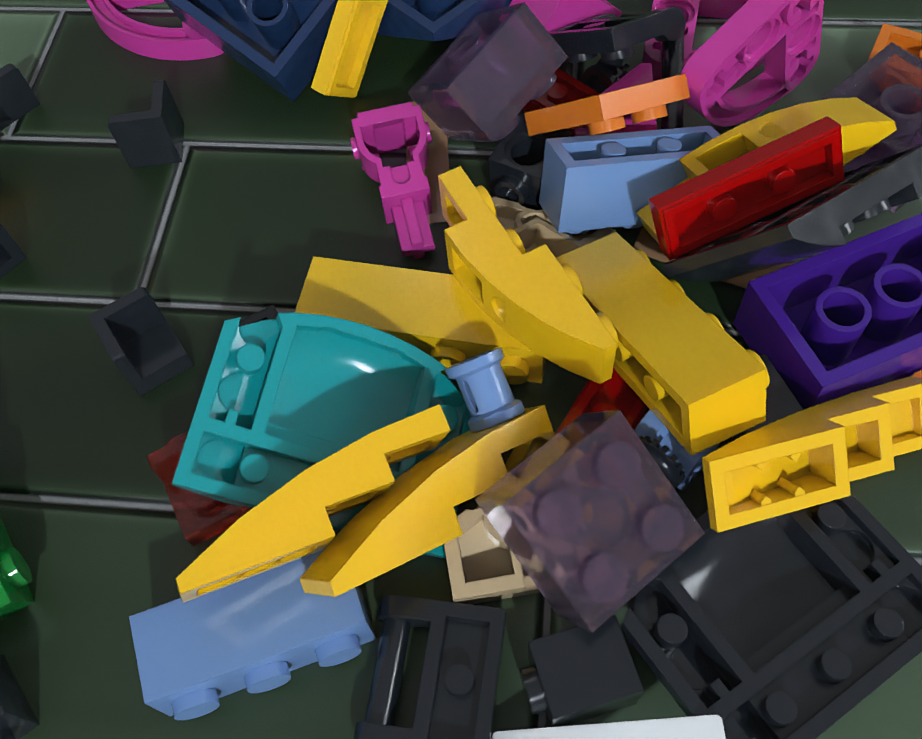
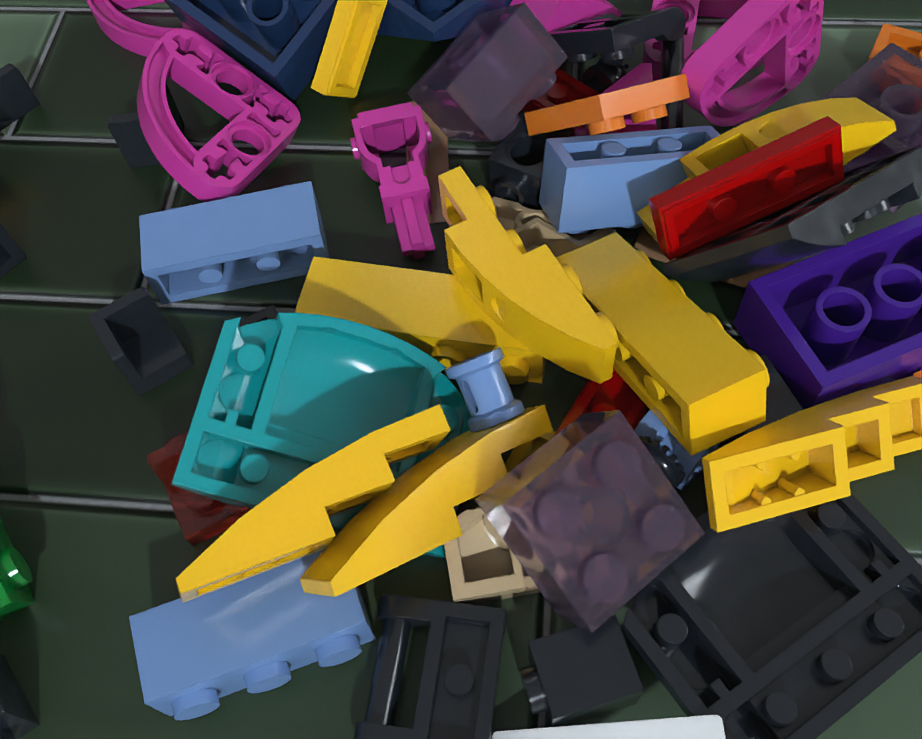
(186, 59): none -> dark pink beam
(232, 242): none -> medium blue brick

